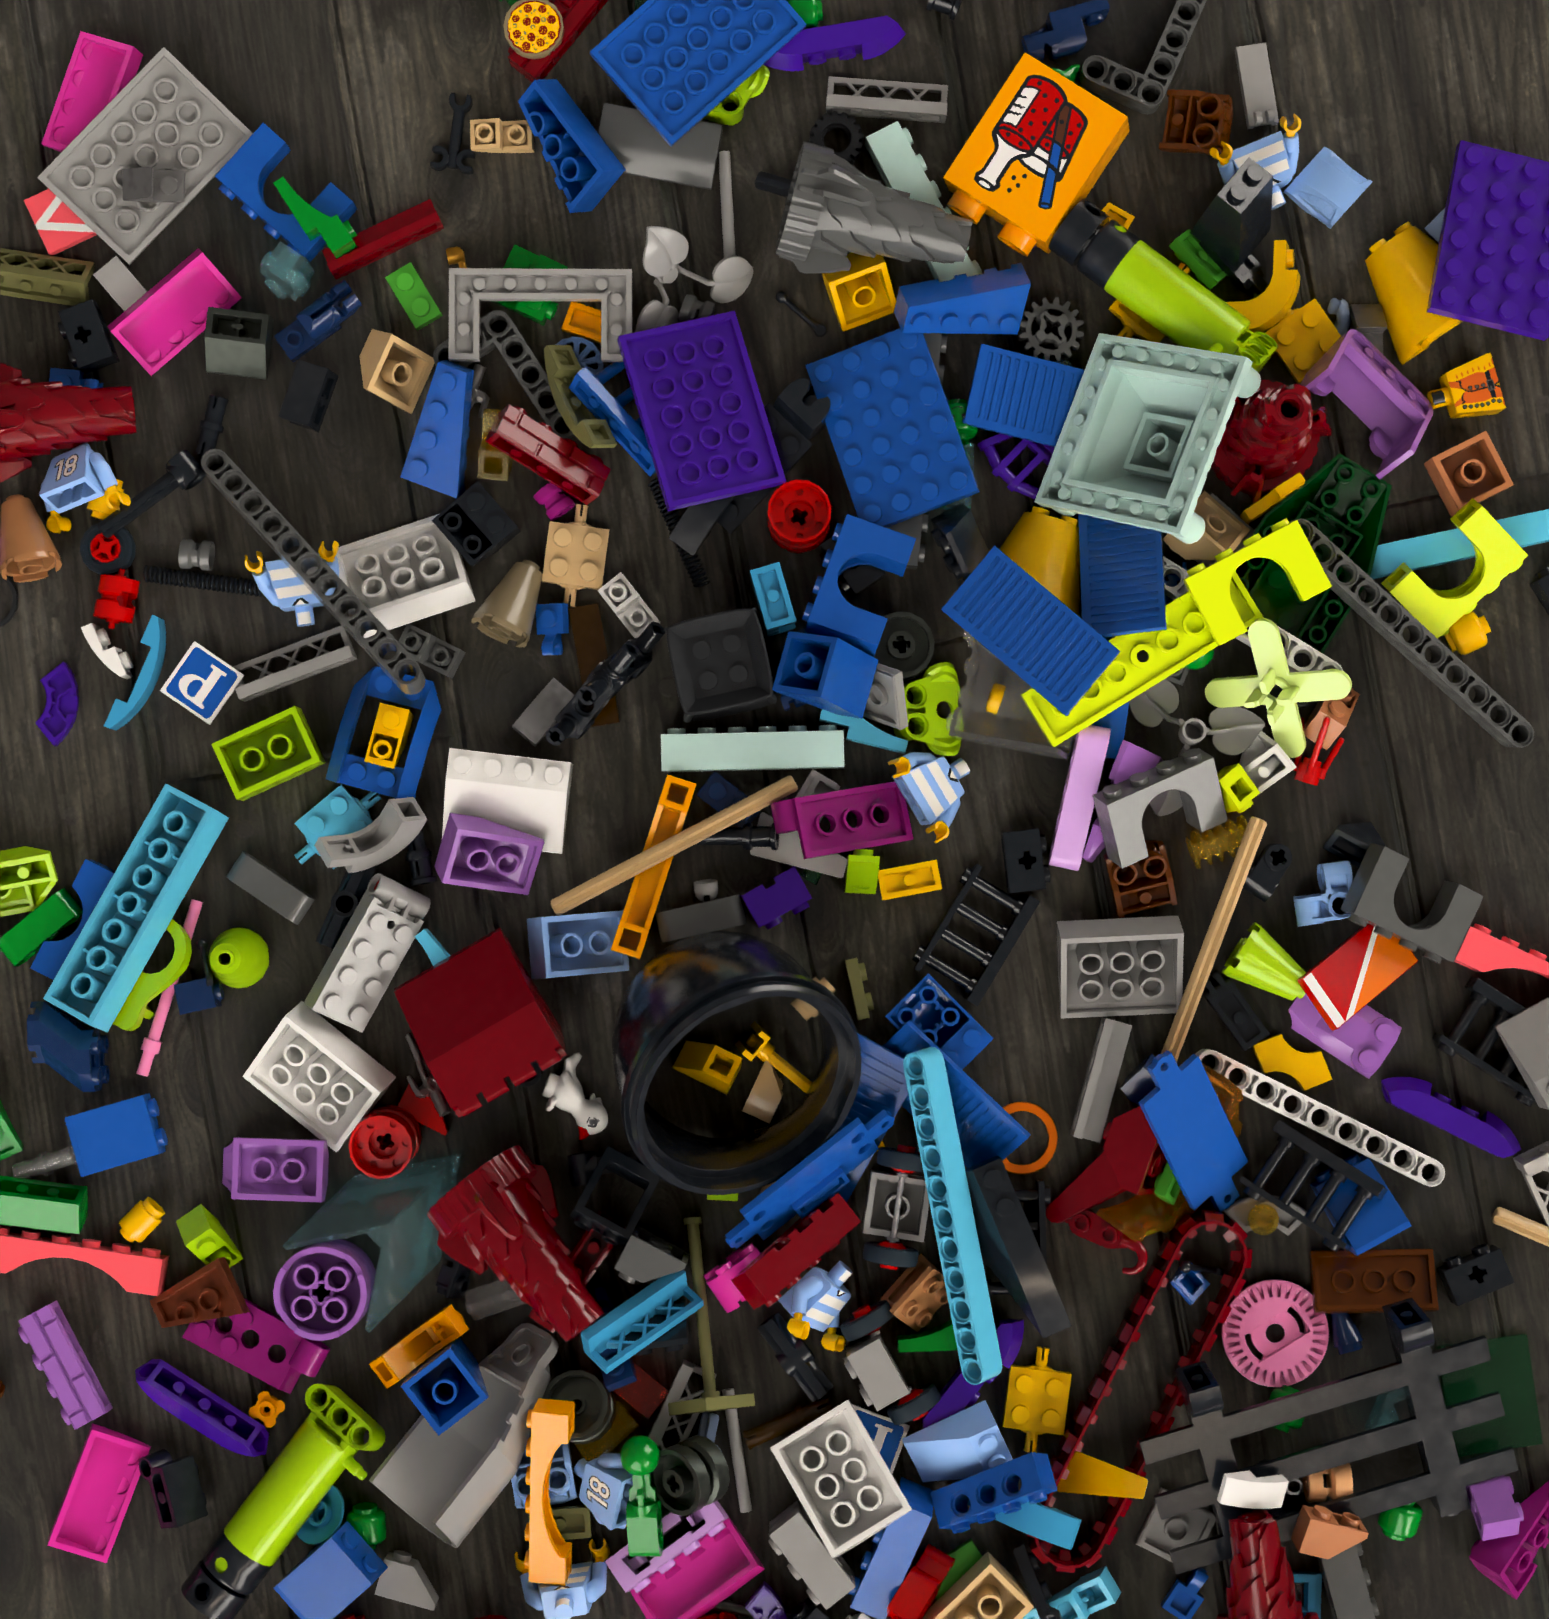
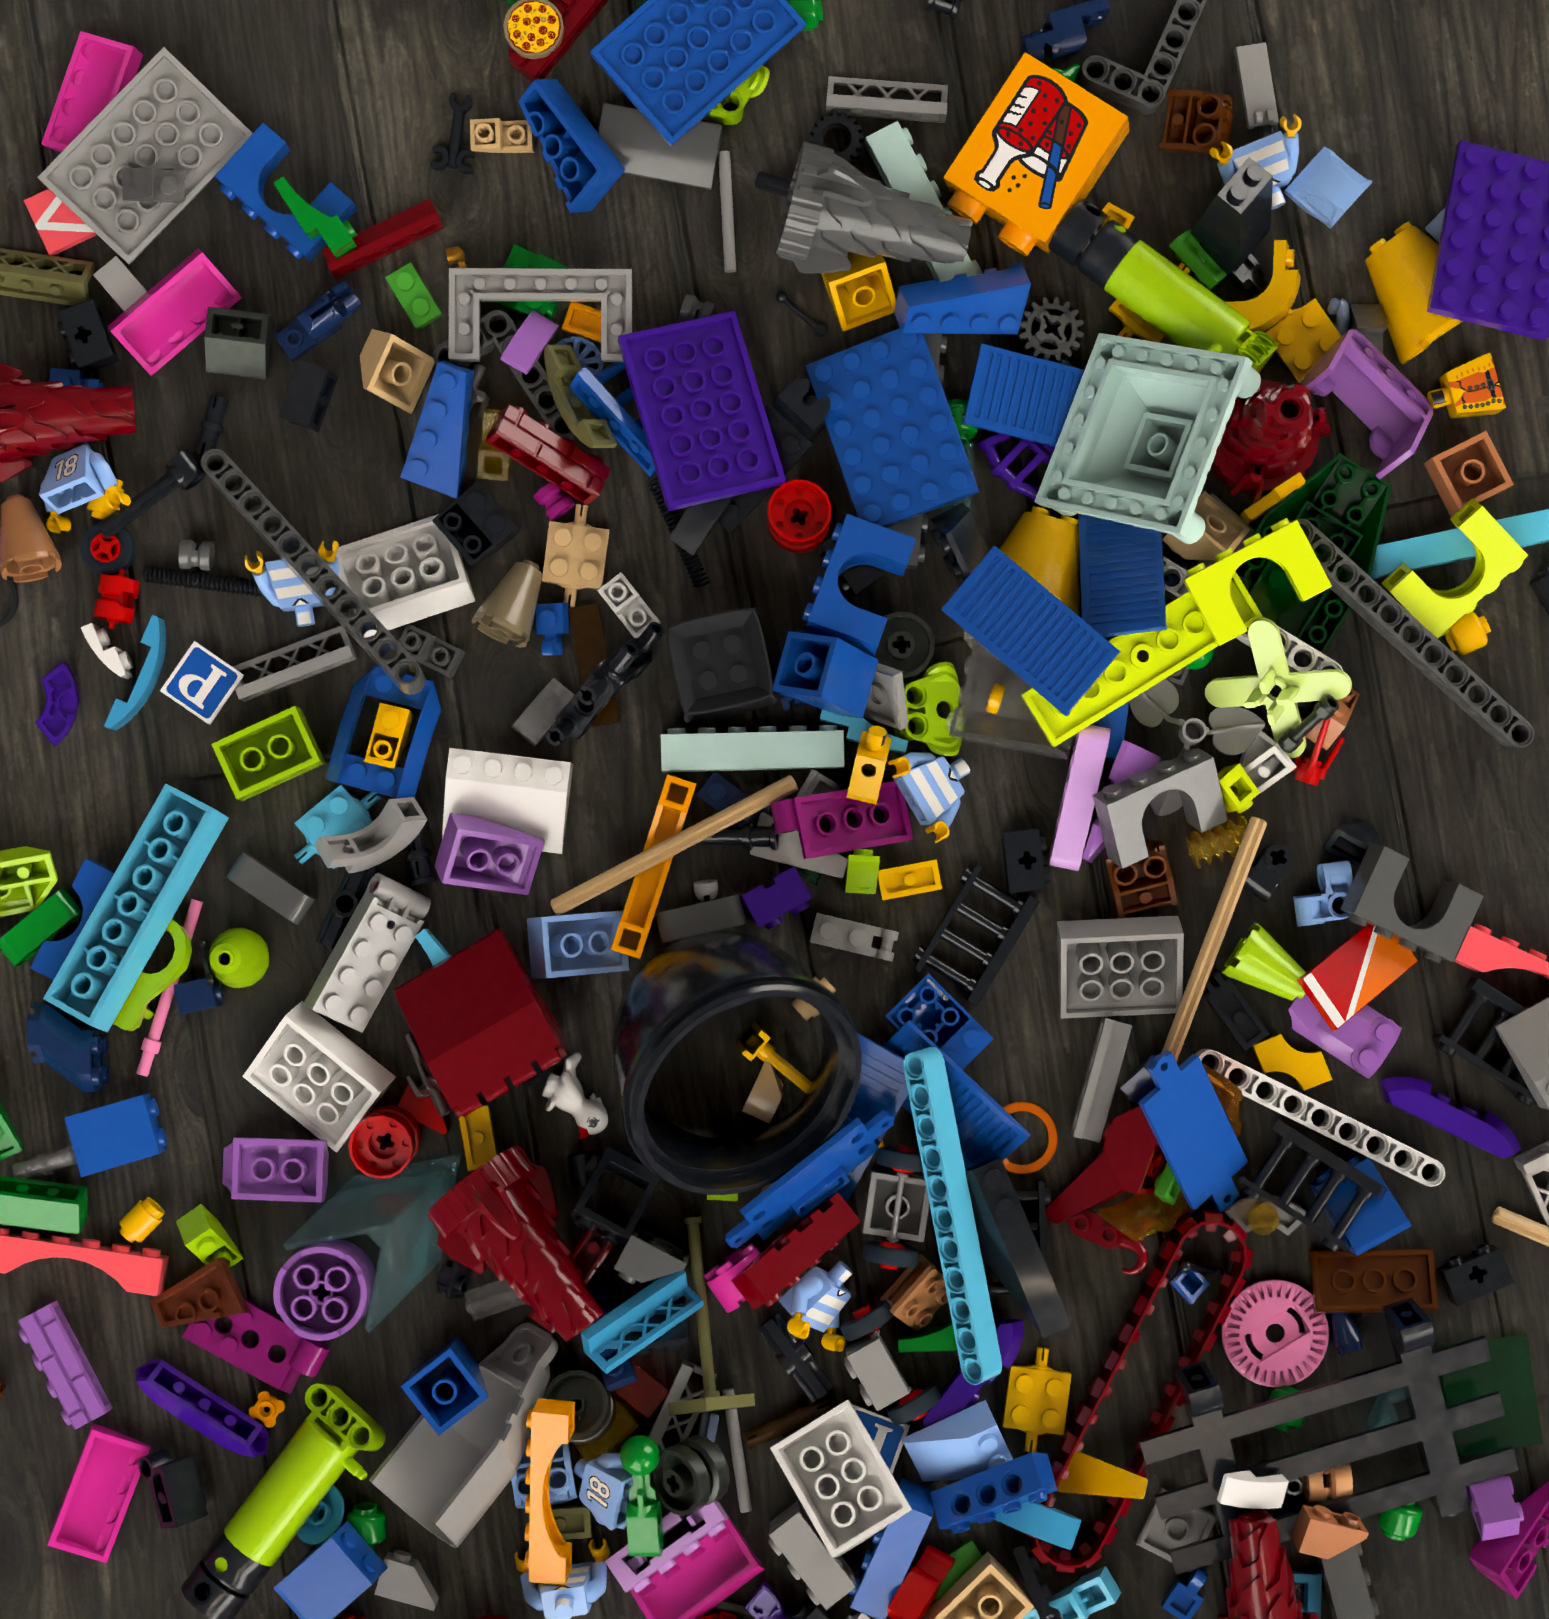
(286, 272): clear light blue brick -> none
(419, 1345): light orange arch -> none
(478, 1137): none -> yellow plate
(529, 342): none -> medium lavender slope
(661, 257): light grey plant -> none
(709, 1065): yellow slope -> none
(773, 599): dark azure panel -> none
(841, 40): dark purple brick -> none
(852, 936): none -> light grey plate
(862, 1001): olive plate -> none
(872, 756): none -> yellow torso
(1323, 709): none -> pearl dark grey bar

